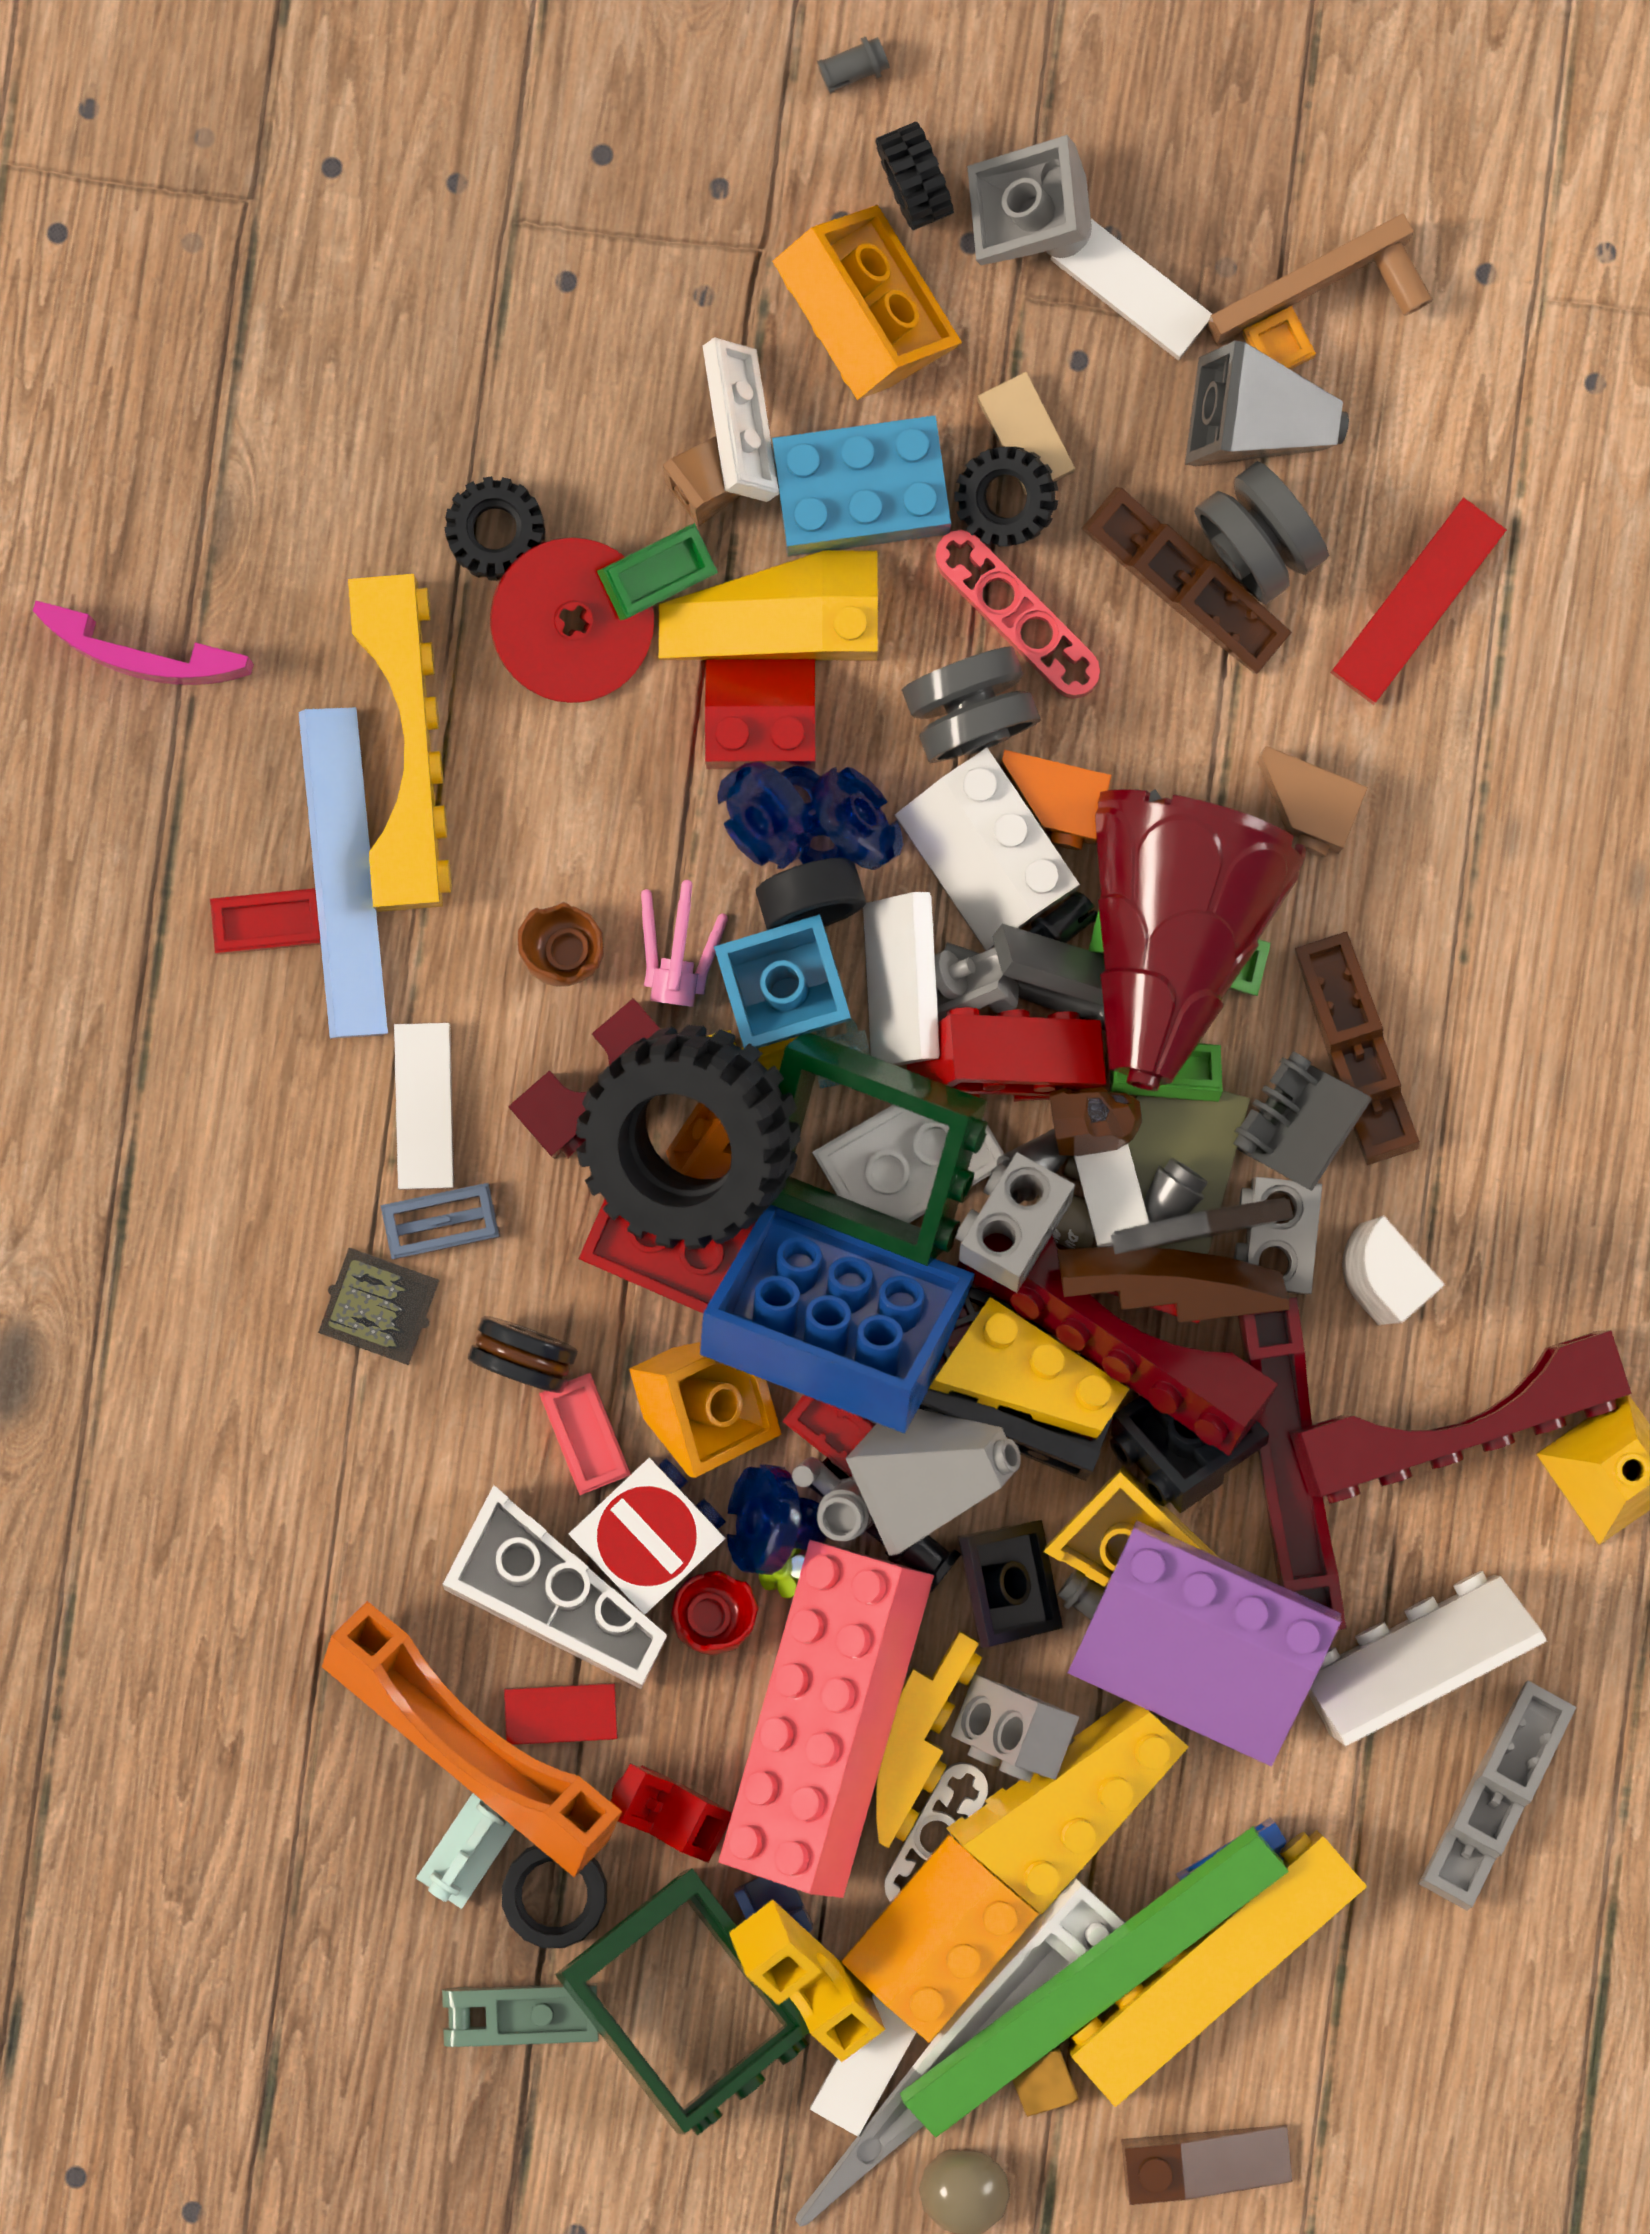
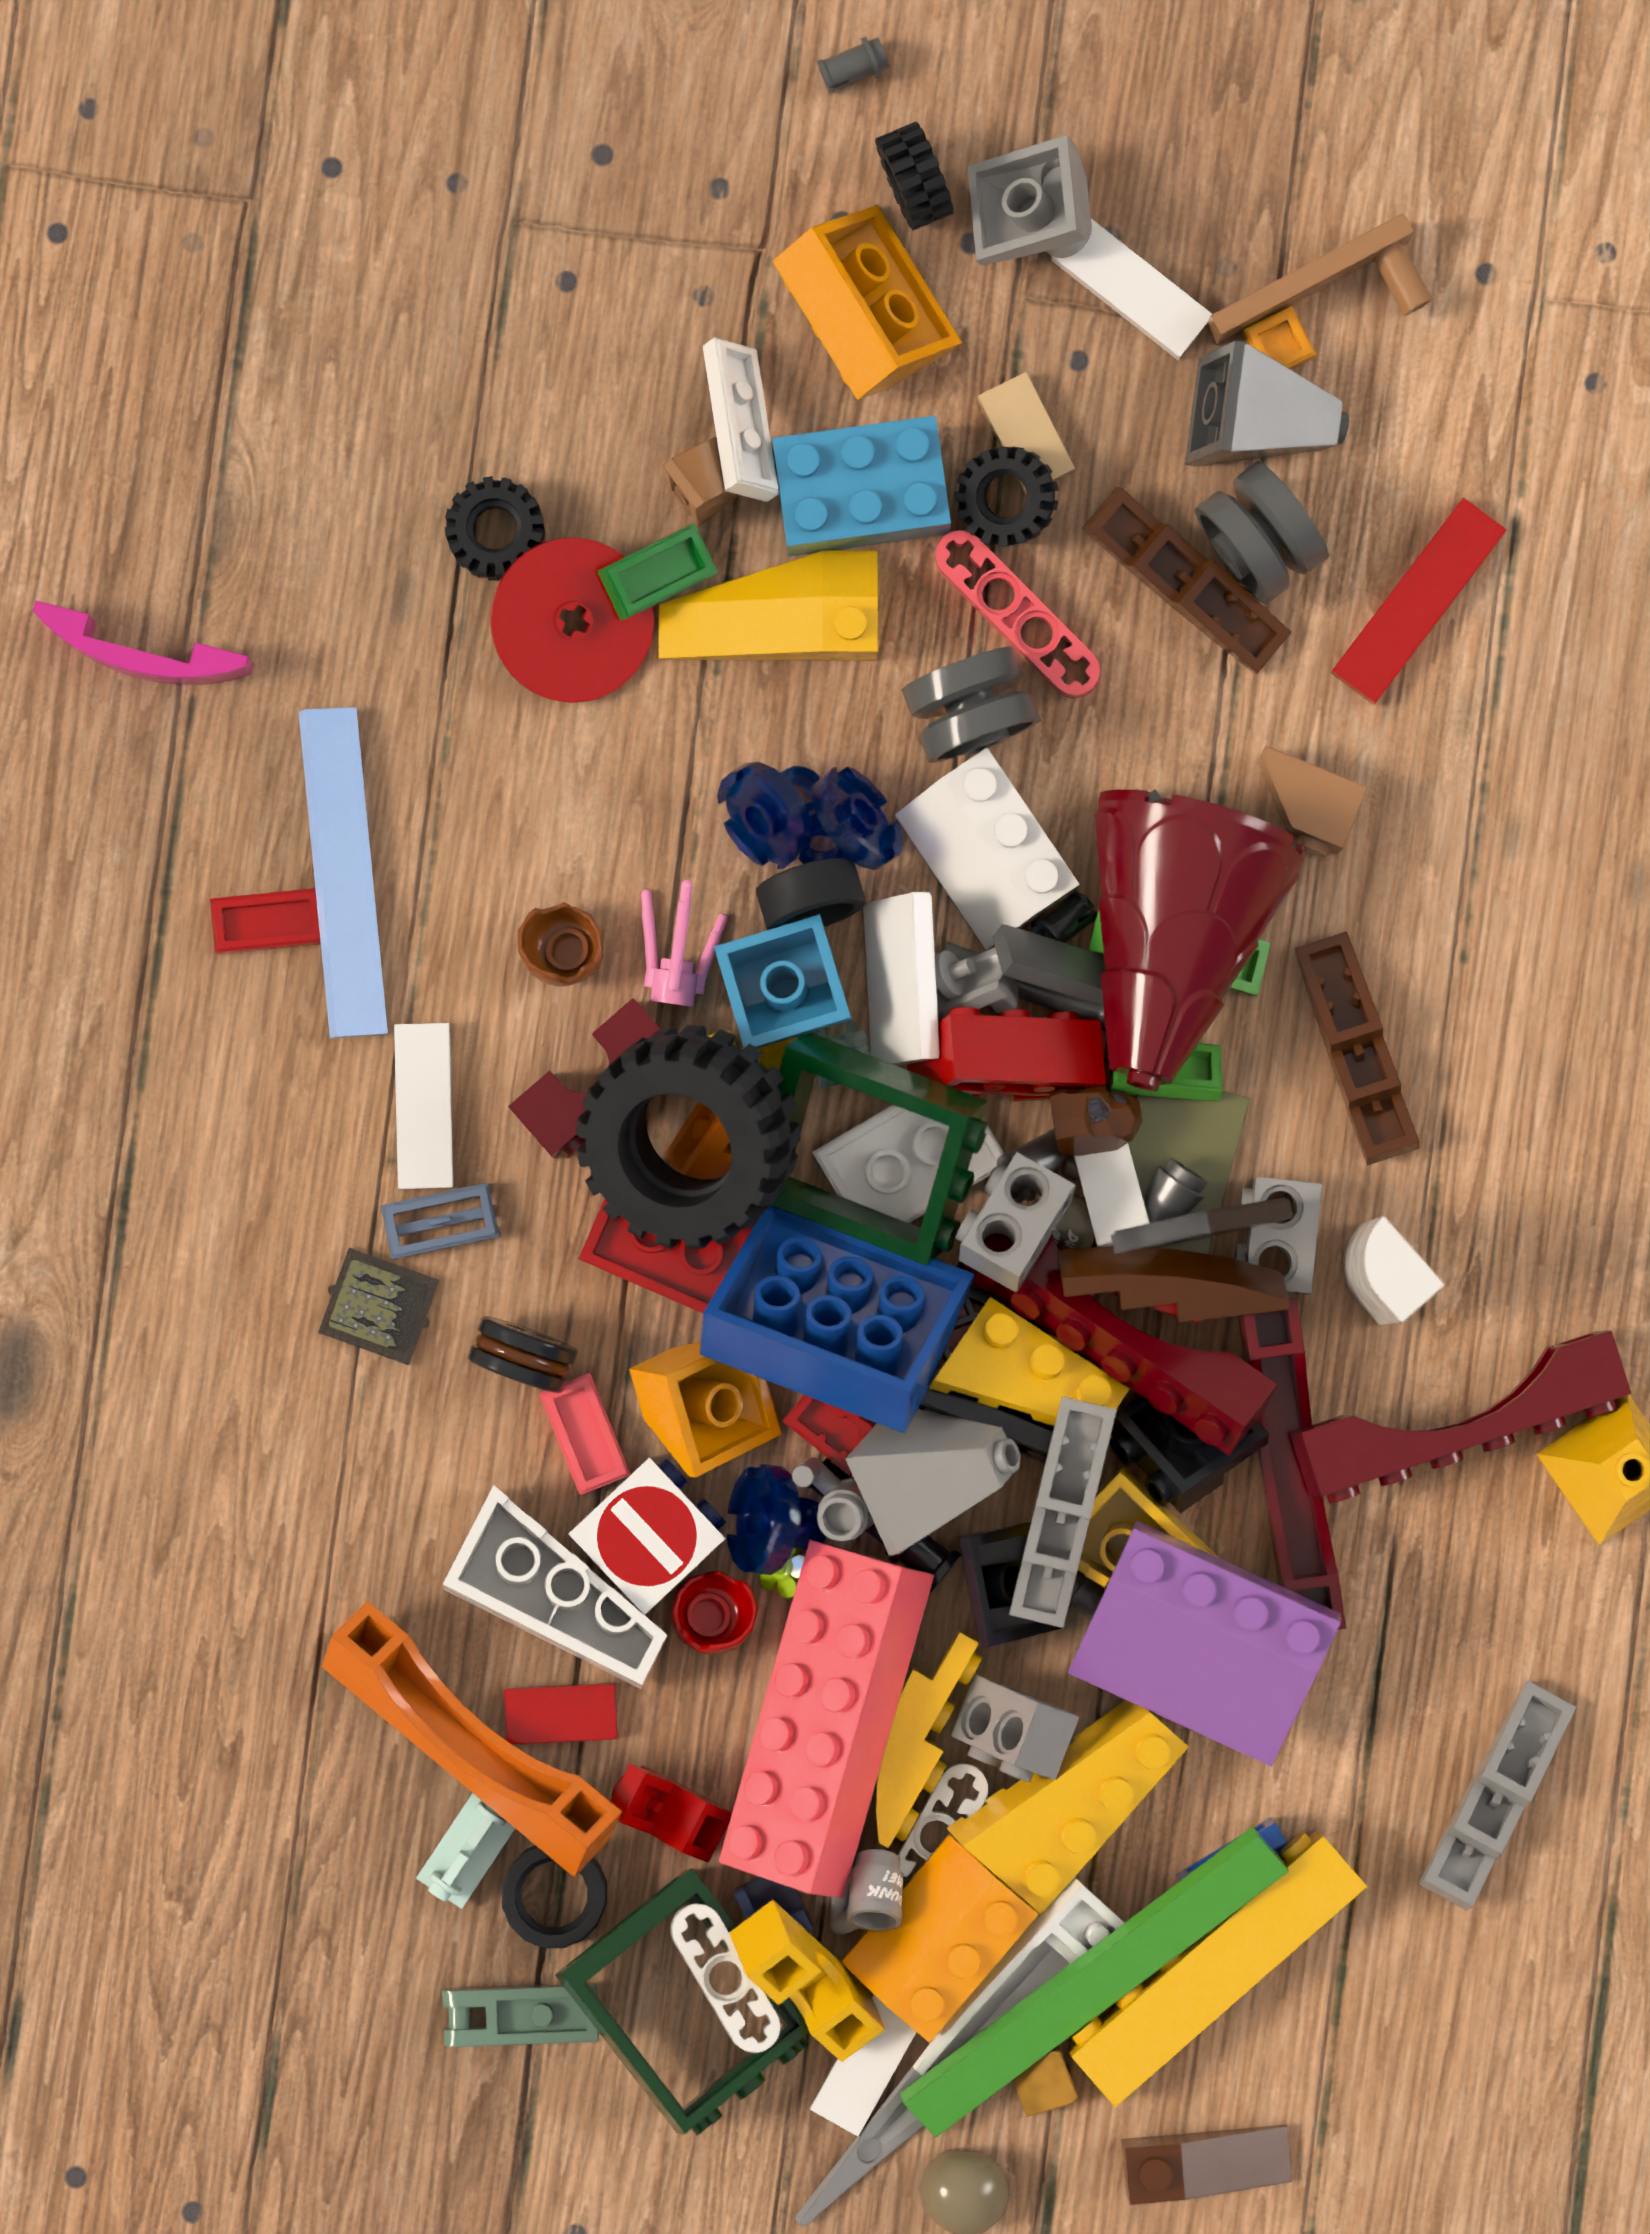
(406, 855): yellow arch -> none
(735, 2021): none -> white beam
(760, 713): red slope -> none
(873, 1895): none -> light grey piece
(1058, 796): orange slope -> none
(1062, 1512): none -> light grey slope
(1301, 1121): dark grey hinge -> none
(1422, 1657): white slope -> none

